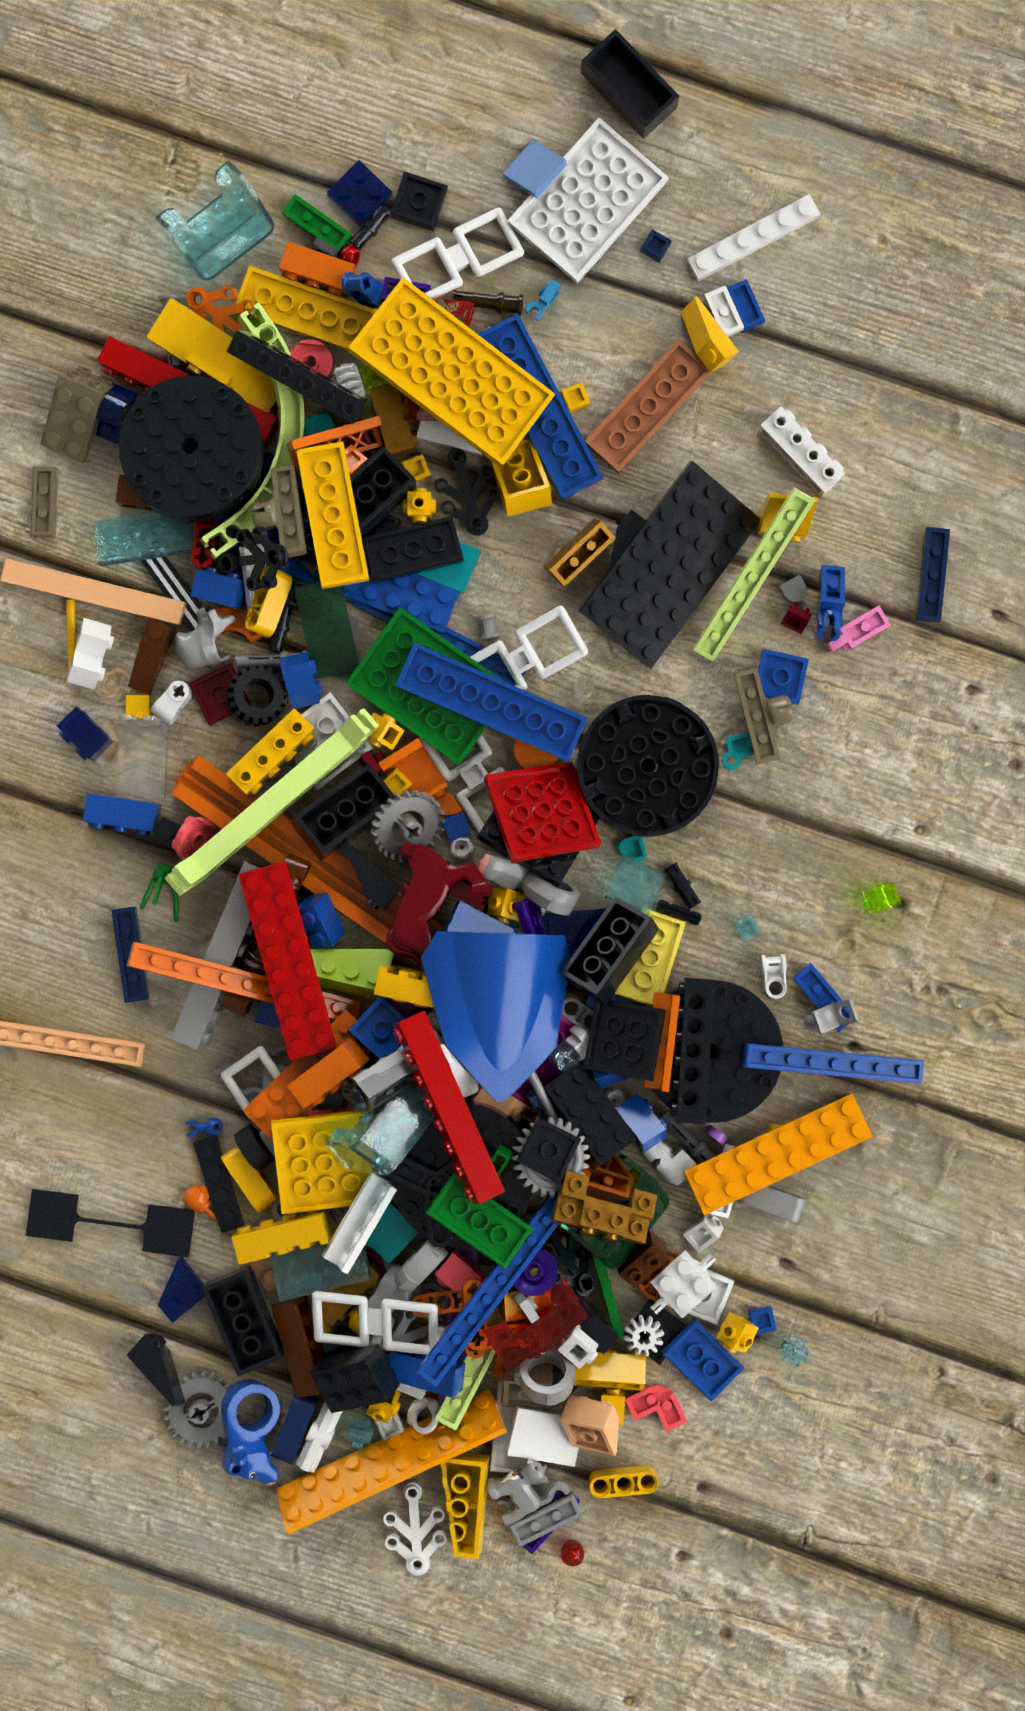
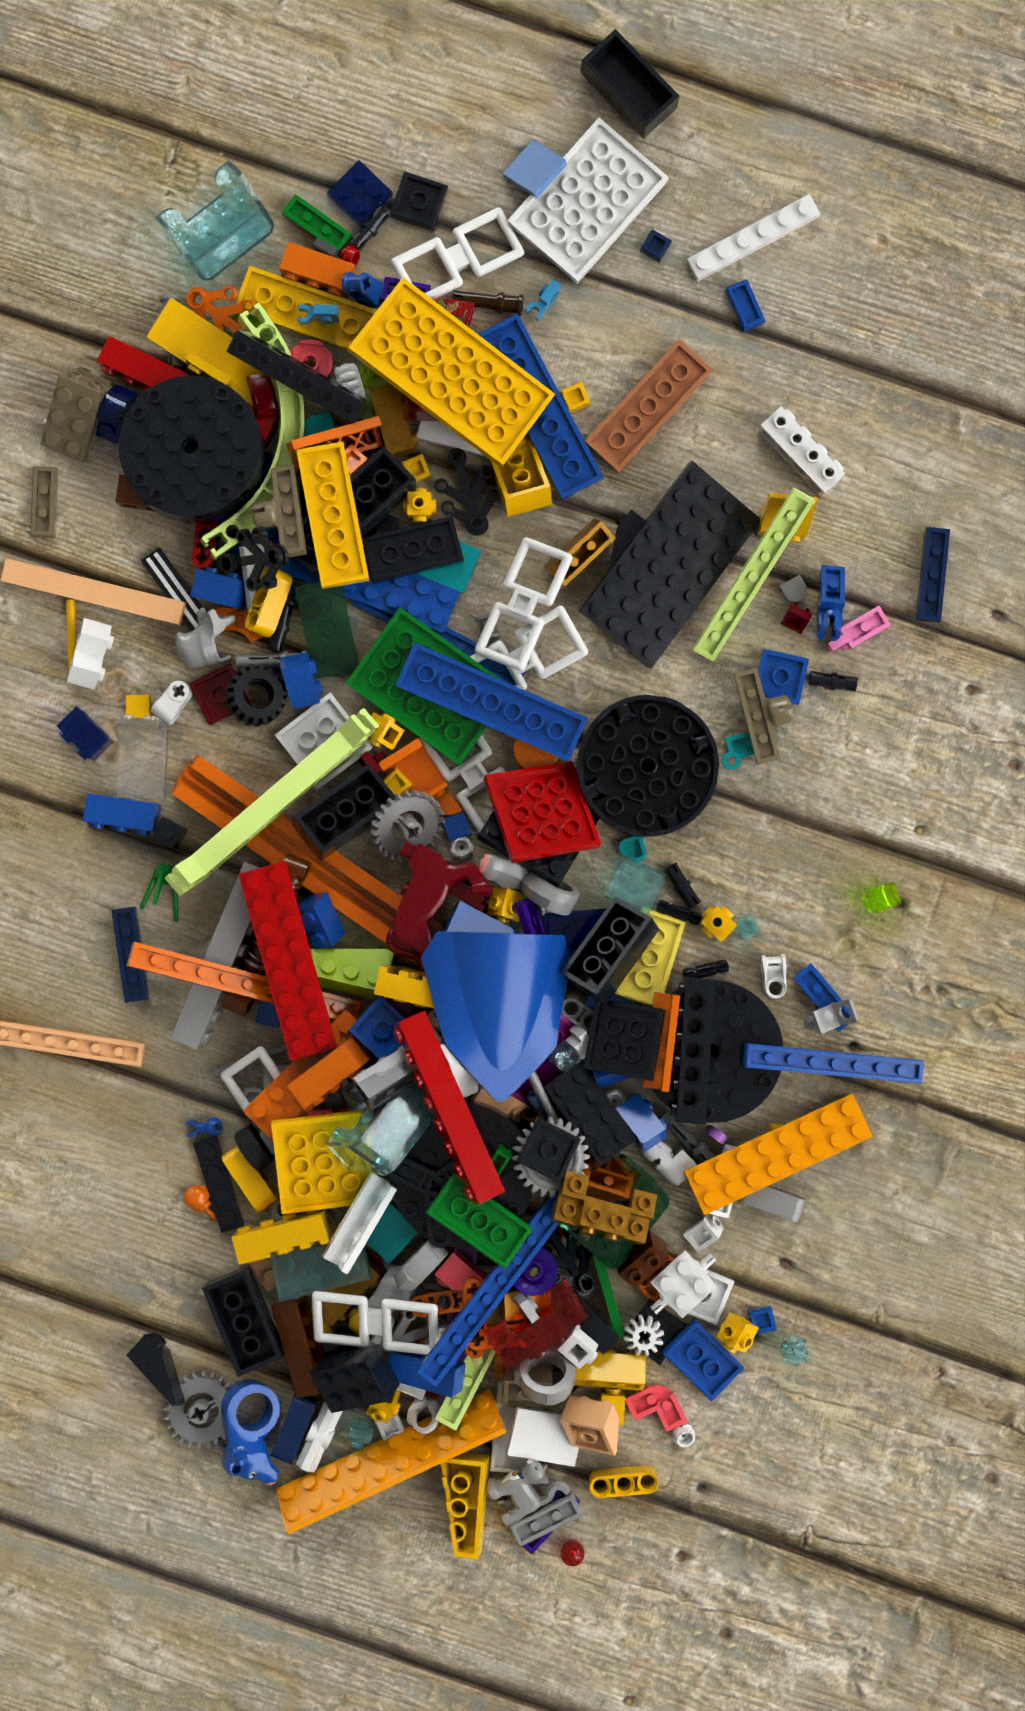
(55, 1215): black hinge -> none
(140, 538): clear light blue plate -> none
(151, 655): reddish brown slope -> none
(181, 1291): clear blue wing -> none
(185, 837): coral plate -> none
(262, 395): none -> dark red tile
(271, 753): yellow brick -> none
(323, 313): none -> dark azure plate
(374, 882): black slope -> none
(415, 1532): white plant -> none
(523, 604): none -> white bar
(684, 1435): none -> white plate
(707, 336): yellow slope -> none
(707, 969): none -> black axle
(722, 931): none -> yellow brick
(724, 311): white plate -> none
(833, 681): none -> black pin

